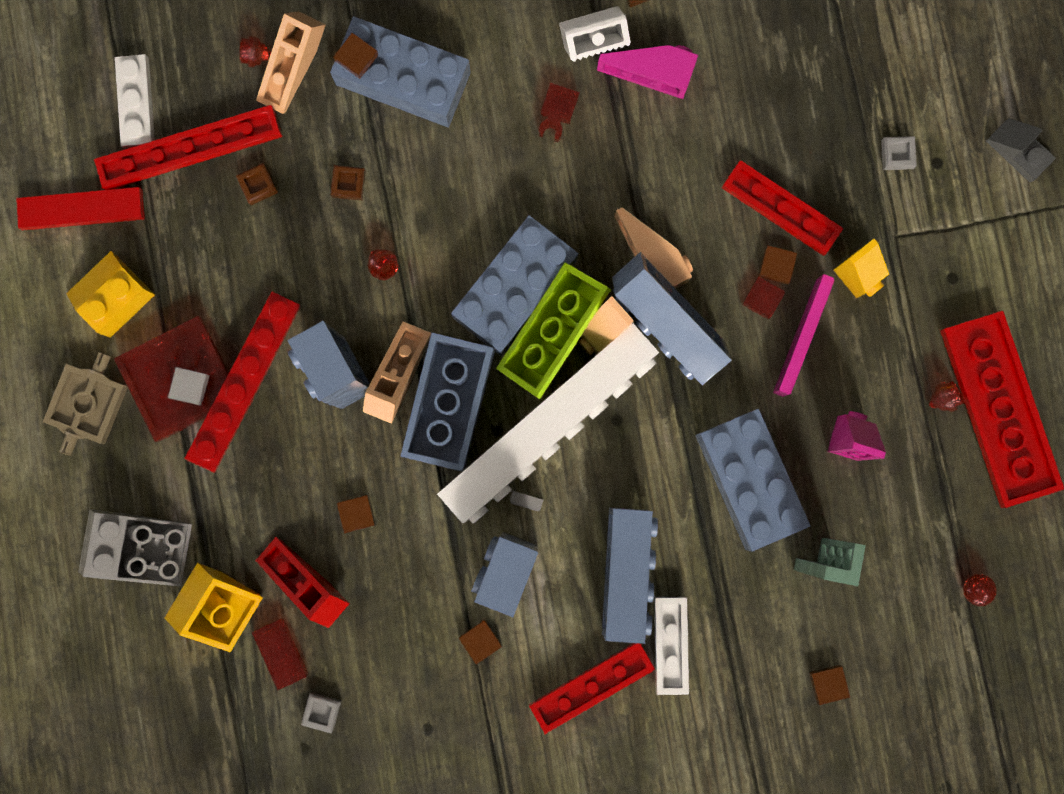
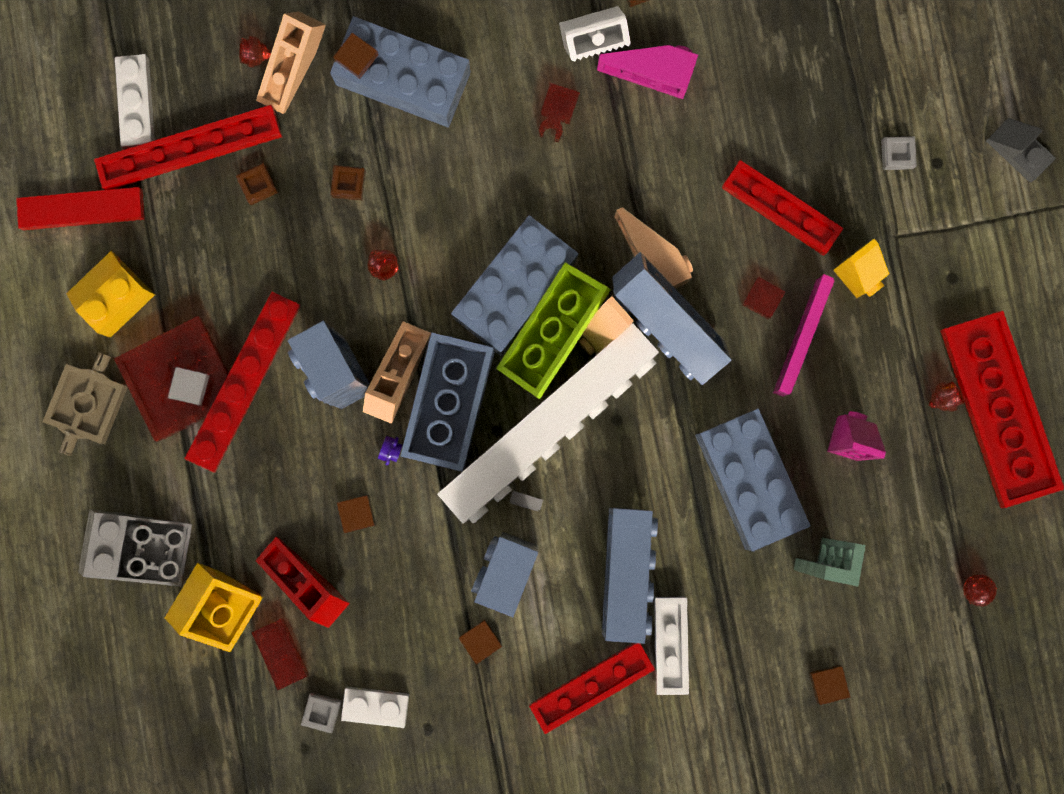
(375, 707): none -> white plate
(390, 450): none -> dark purple plate
(777, 264): reddish brown tile -> none

